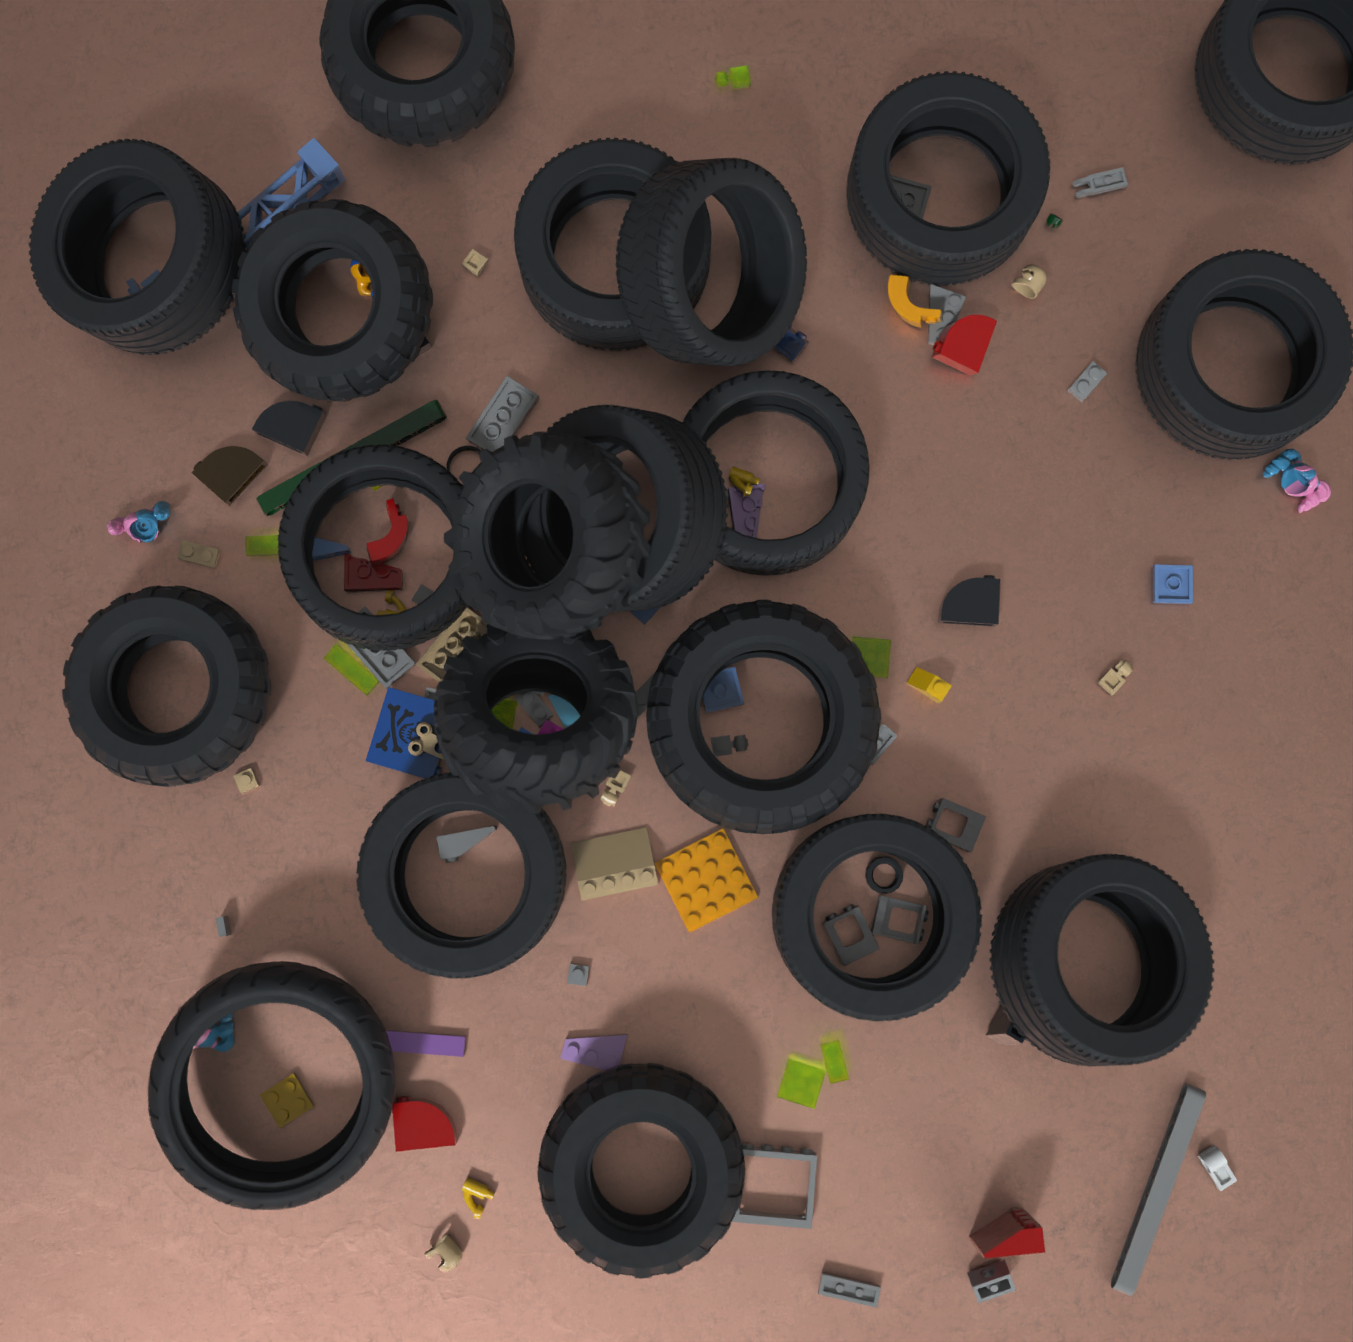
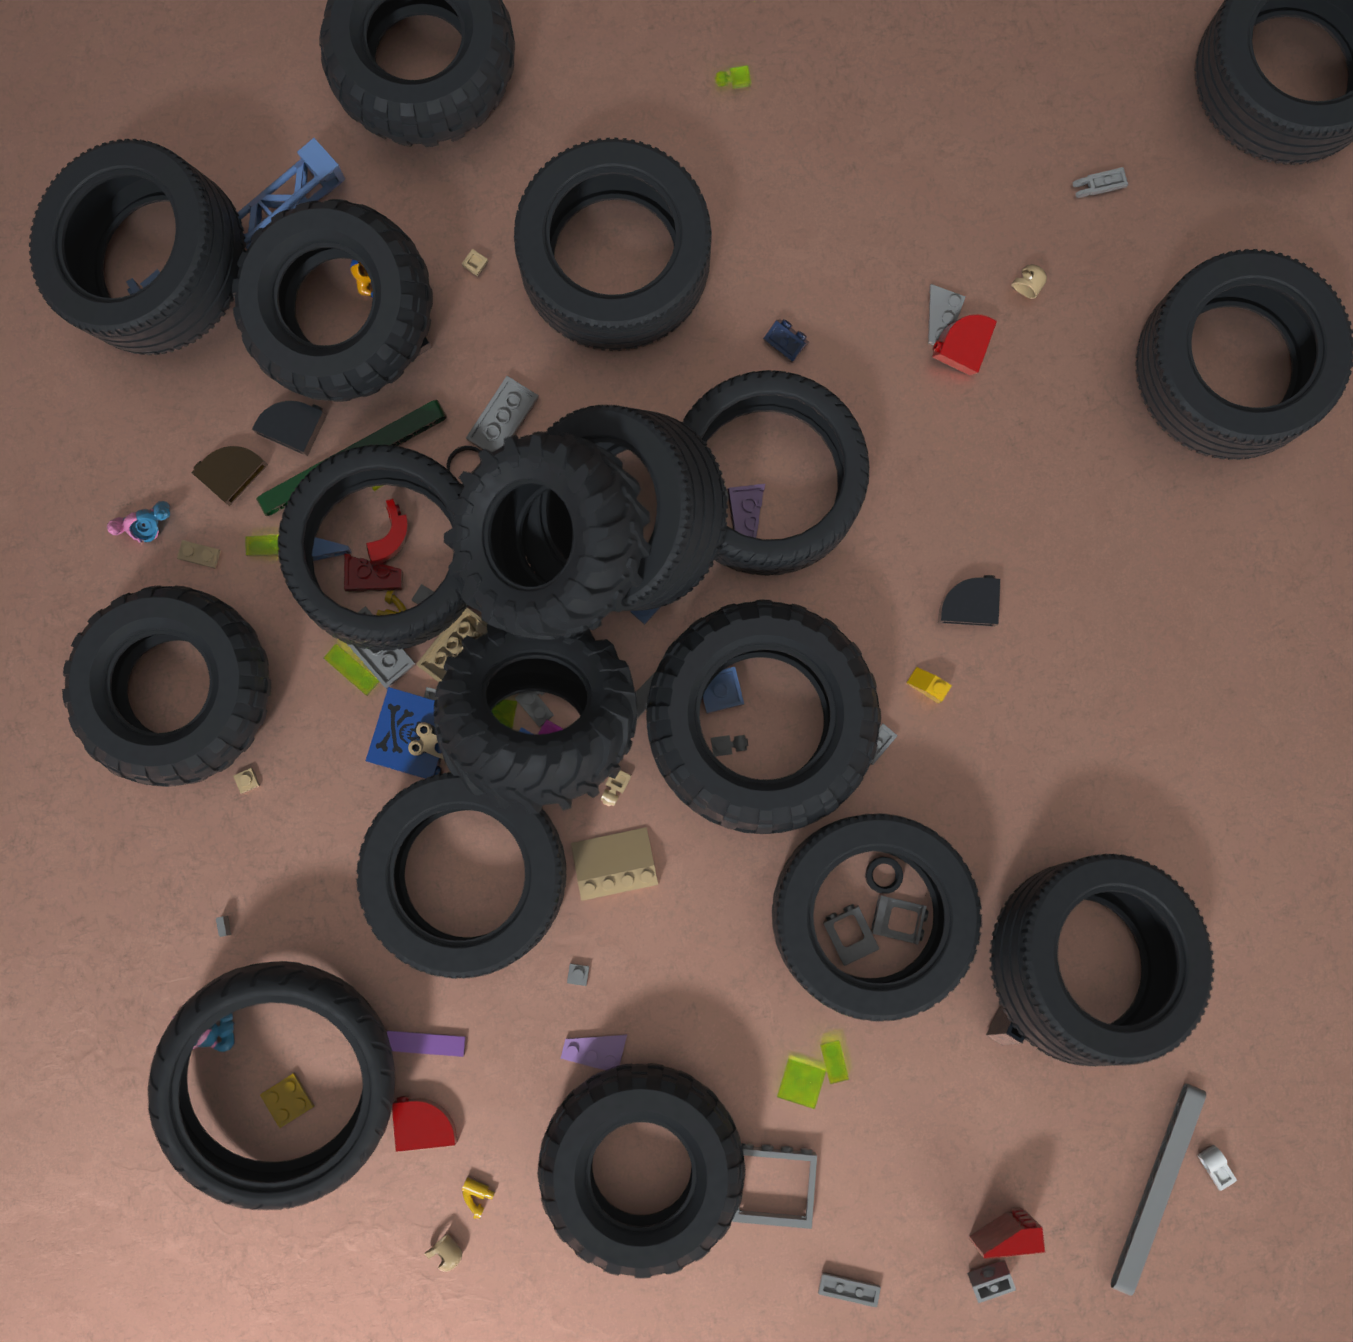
(458, 844): light grey slope -> none
(565, 710): medium azure tile -> none
(652, 261): black tyre -> none
(706, 880): light orange plate -> none
(740, 477): yellow plant -> none
(875, 653): clear neon green plate -> none
(898, 293): light orange arch -> none
(912, 194): light grey wing -> none
(962, 109): black tyre -> none
(971, 829): flat silver window -> none
(1055, 220): dark green hinge -> none
(1087, 381): light grey plate -> none
(1112, 680): tan plate -> none
(1173, 584): medium blue plate -> none
(1299, 479): hair -> none

